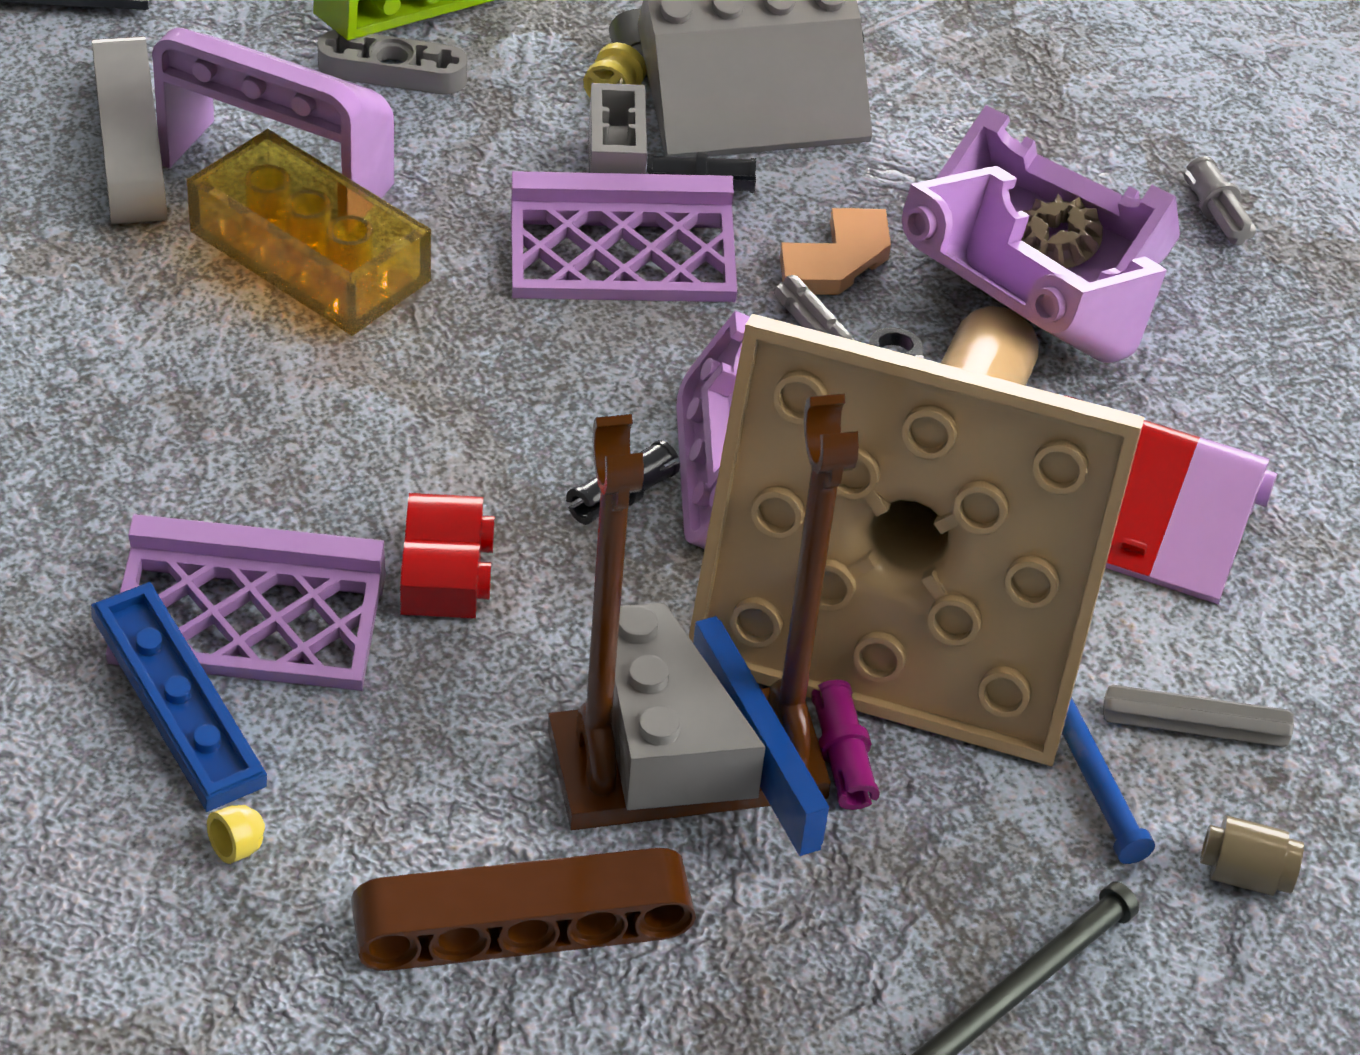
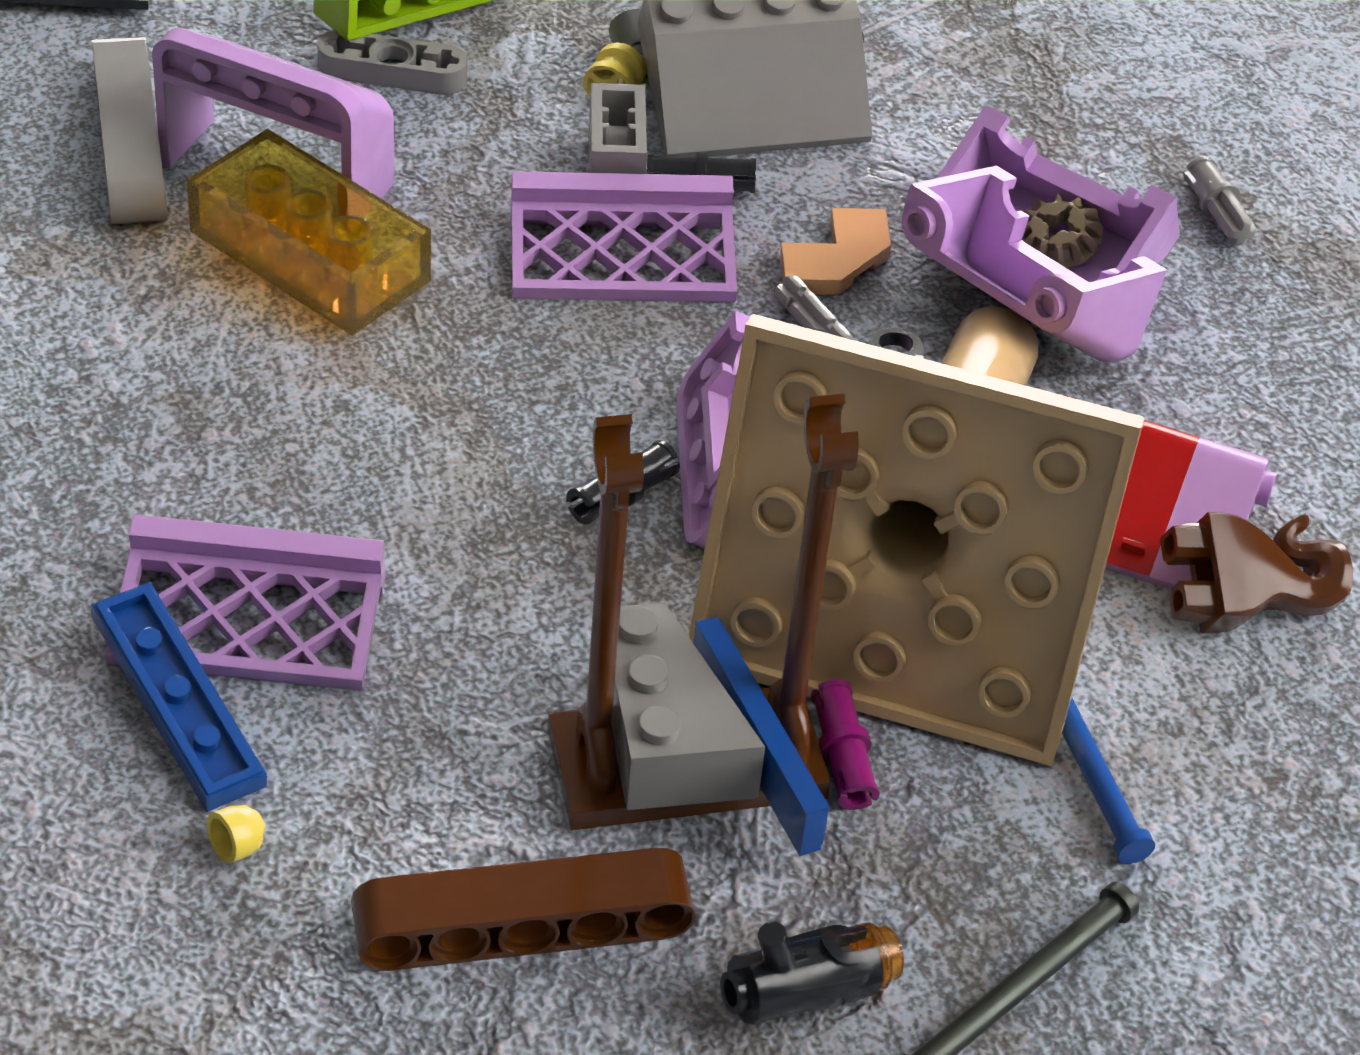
(444, 555): red brick -> none
(810, 970): none -> black piece
(1198, 715): light grey axle -> none
(1246, 572): none -> reddish brown hips
(1252, 856): dark tan brick -> none

